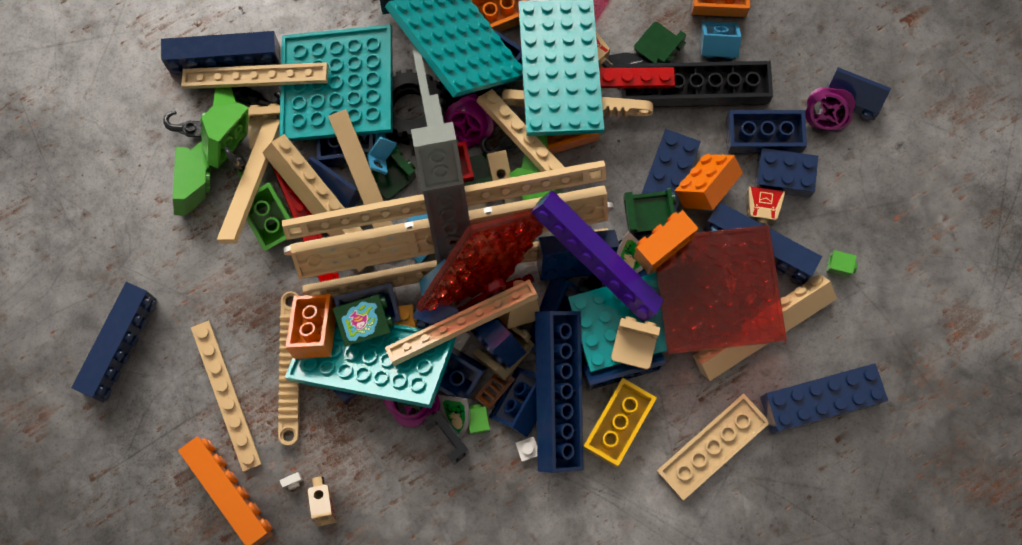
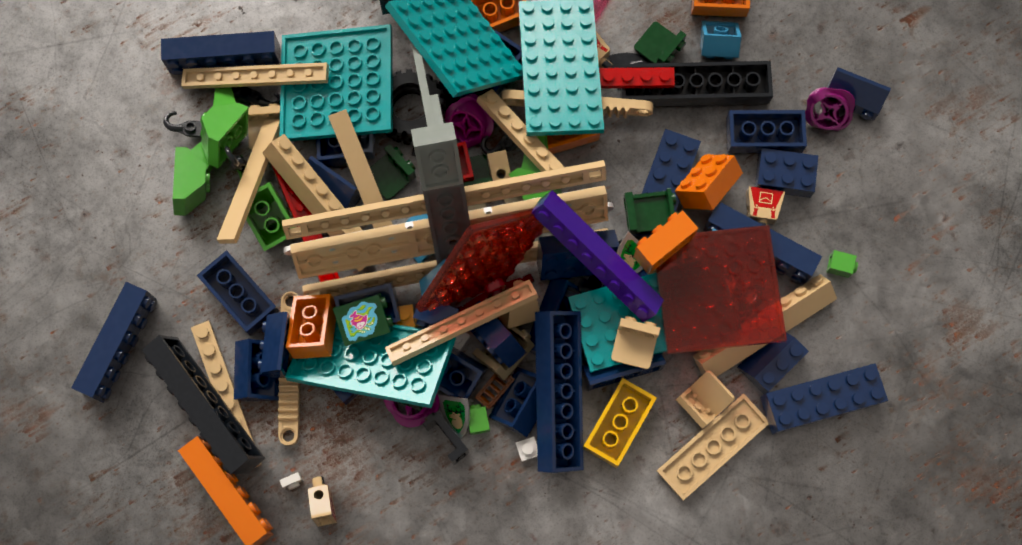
(203, 405): none -> black brick
(237, 292): none -> dark blue brick
(248, 381): none -> dark blue slope
(273, 347): none -> dark blue slope
(380, 152): dark azure bracket -> none
(705, 399): none -> tan bracket
(772, 363): none -> dark blue slope

